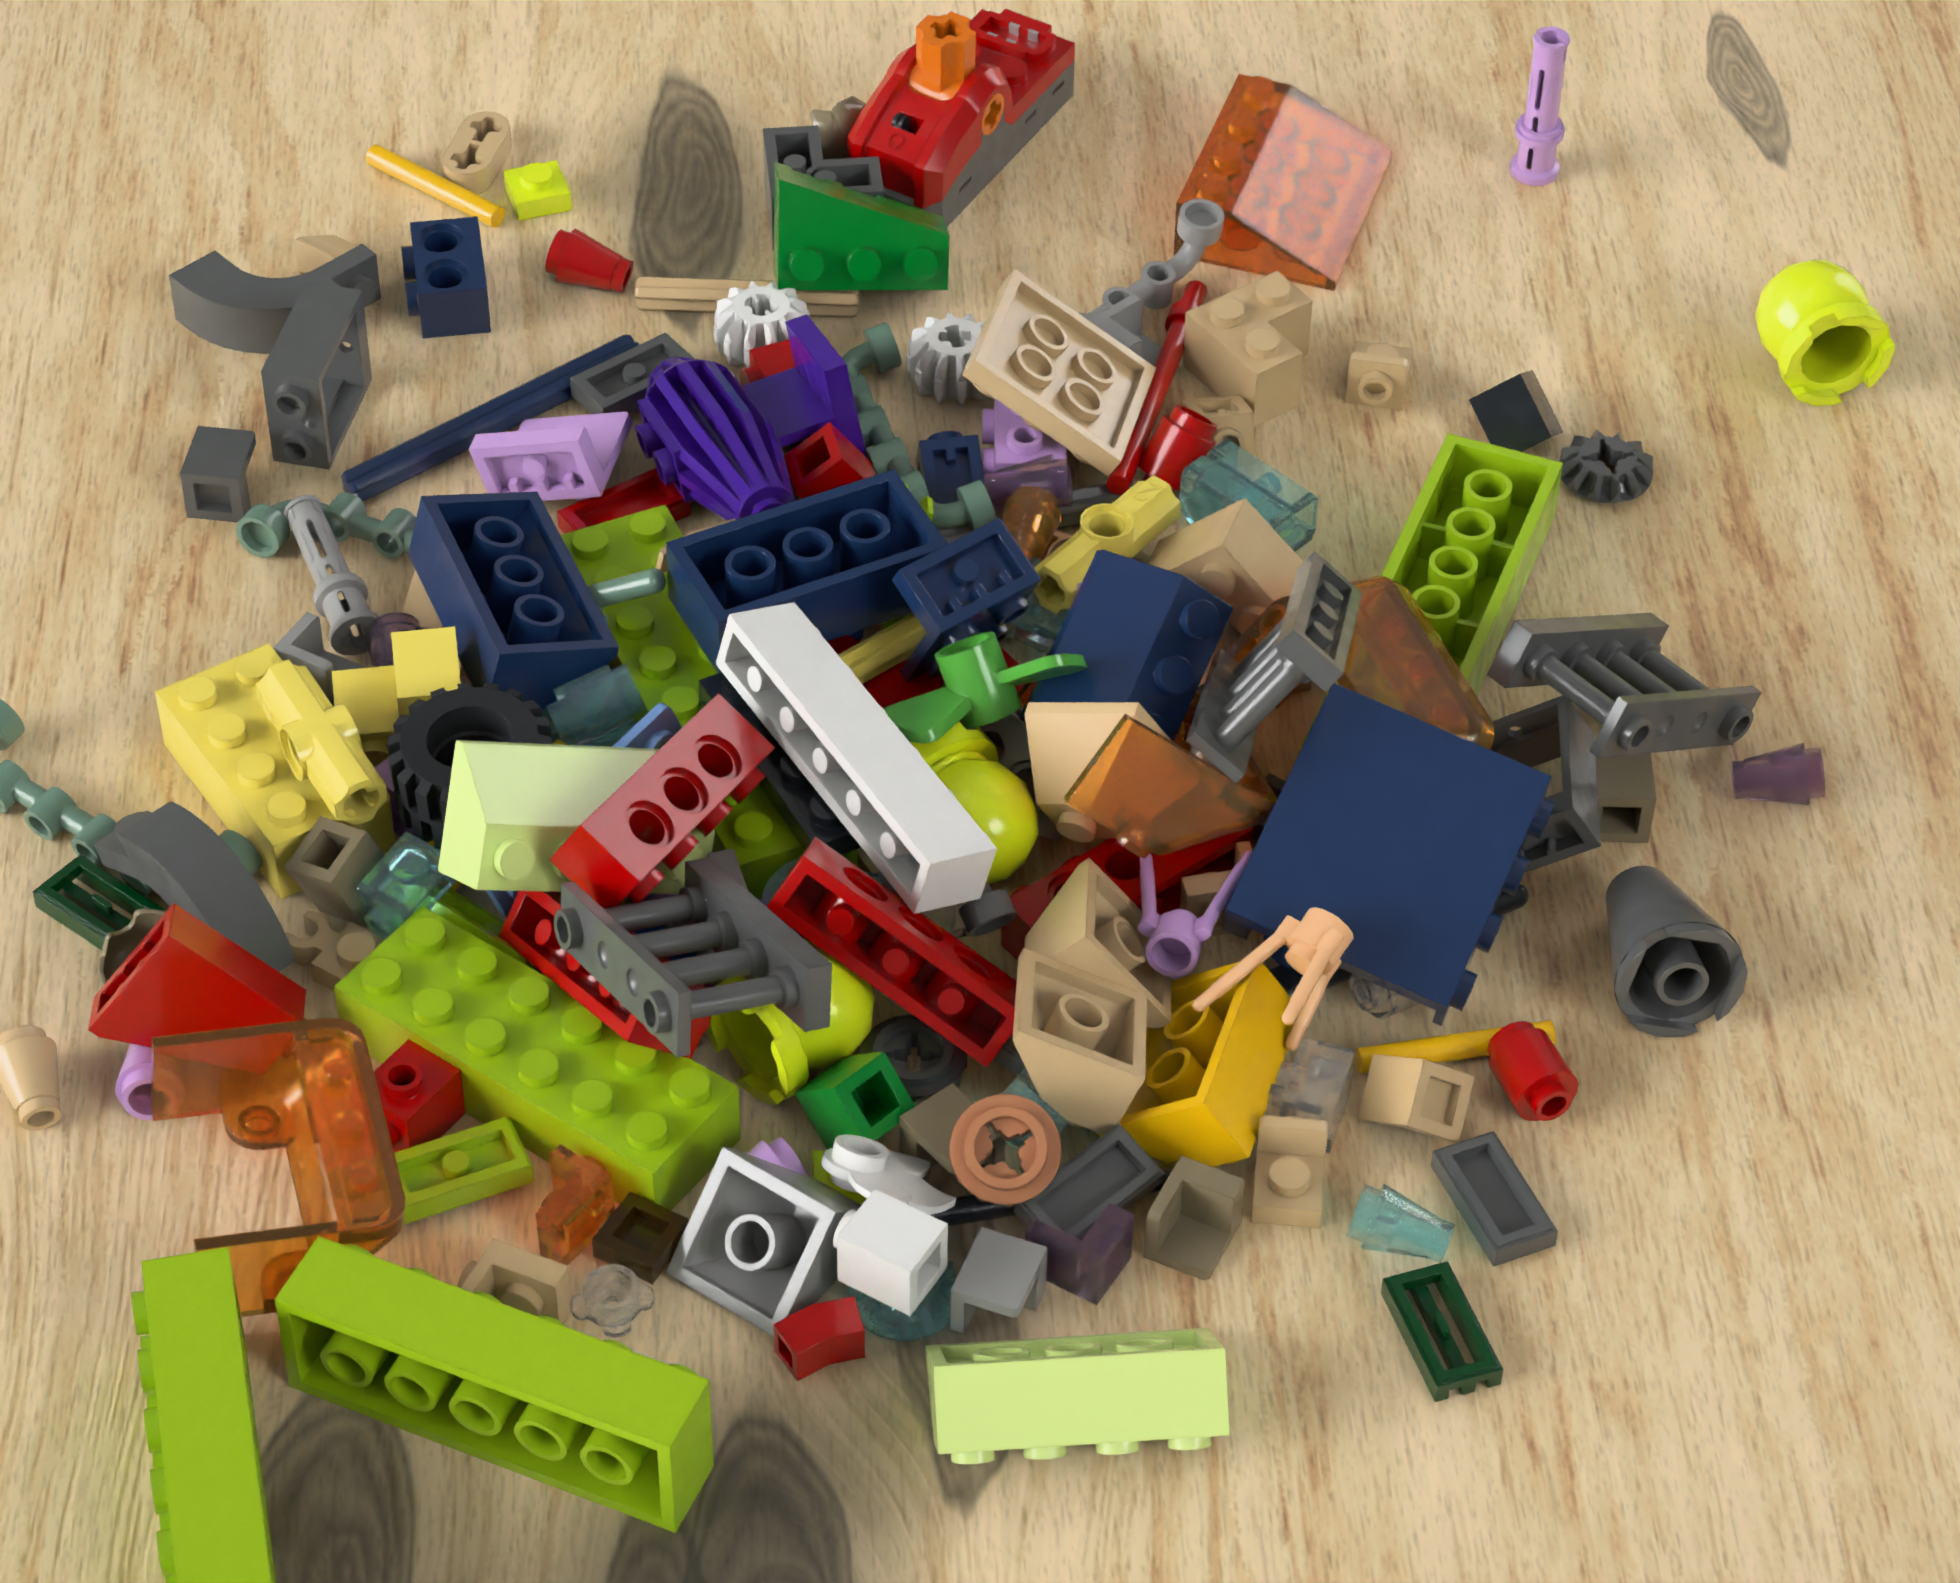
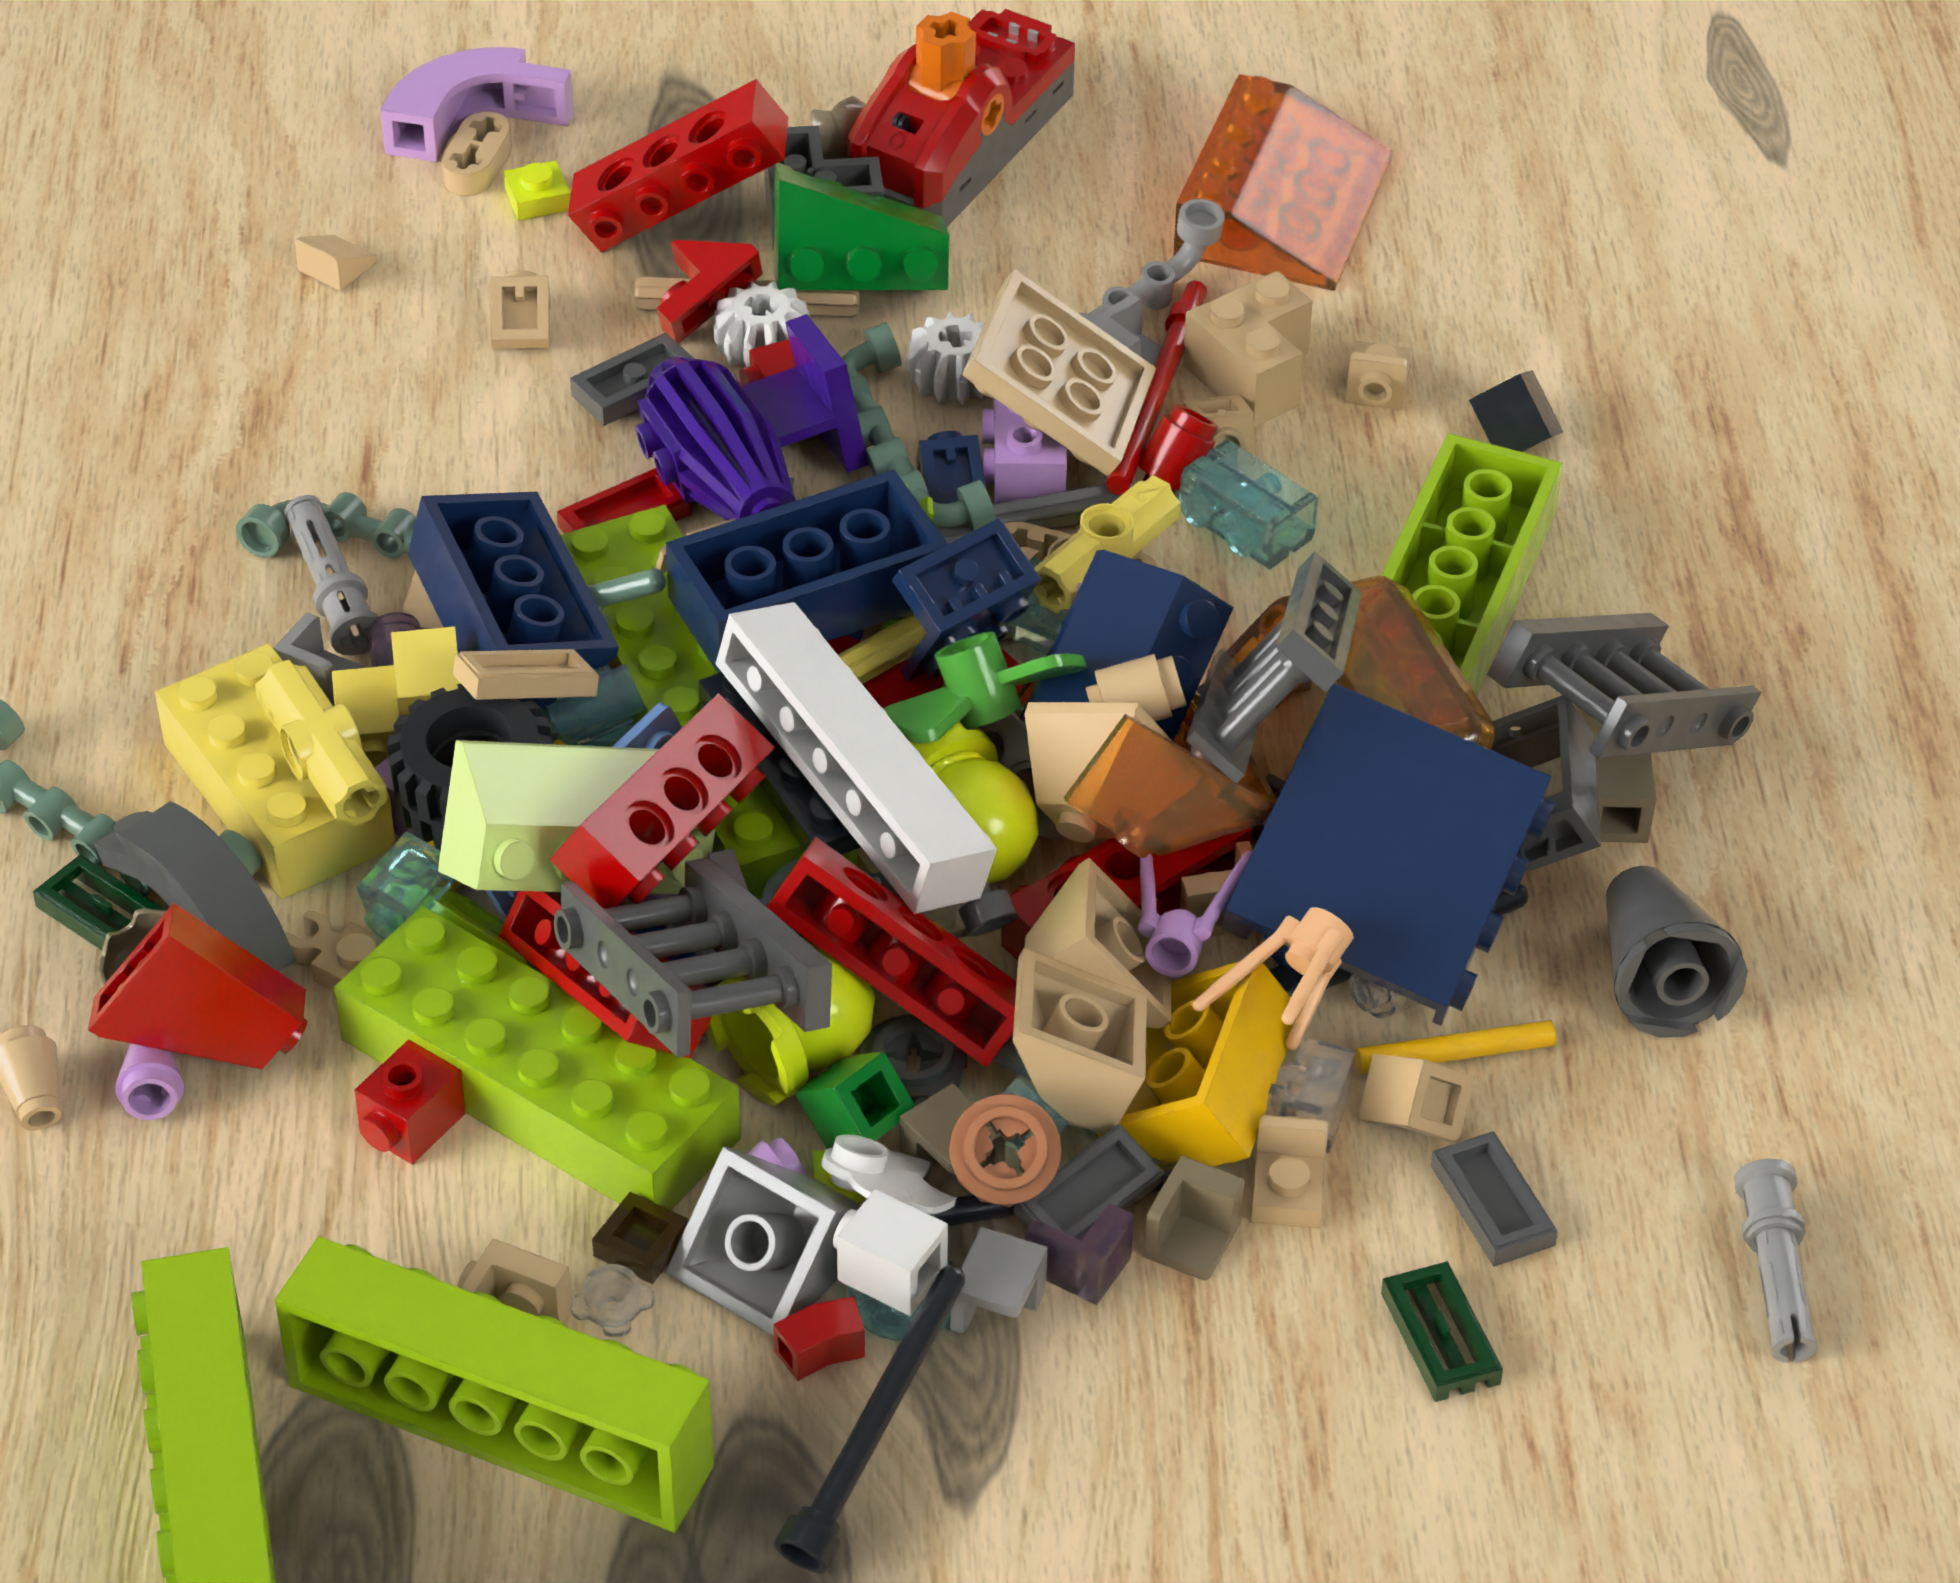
(216, 474): dark grey panel -> none
(250, 310): dark grey arch -> none
(298, 1090): clear orange windscreen -> none
(313, 378): dark grey window -> none
(332, 865): dark tan brick -> none
(435, 185): yellow bar -> none
(442, 93): none -> lavender arch
(449, 277): dark blue brick -> none
(457, 434): dark blue axle -> none
(462, 1168): lime hinge -> none
(520, 311): none -> tan bracket
(525, 674): none -> tan tile
(552, 455): lavender bracket -> none
(575, 1207): clear orange bracket -> none
(586, 262): red cone -> none
(678, 166): none -> red brick
(712, 271): none -> red slope
(811, 1536): none -> black piece
(826, 462): red brick -> none
(1031, 519): clear orange cone -> none
(1040, 472): clear purple cone -> none
(1077, 1393): yellowish green slope -> none
(1141, 680): none -> tan brick
(1233, 558): tan brick -> none
(1398, 1225): clear light blue cone -> none
(1531, 1071): red brick -> none
(1540, 126): lavender pin -> none
(1594, 481): dark grey gear -> none
(1775, 1233): none -> light grey pin
(1781, 776): cone -> none
(1822, 331): neon yellow tile -> none

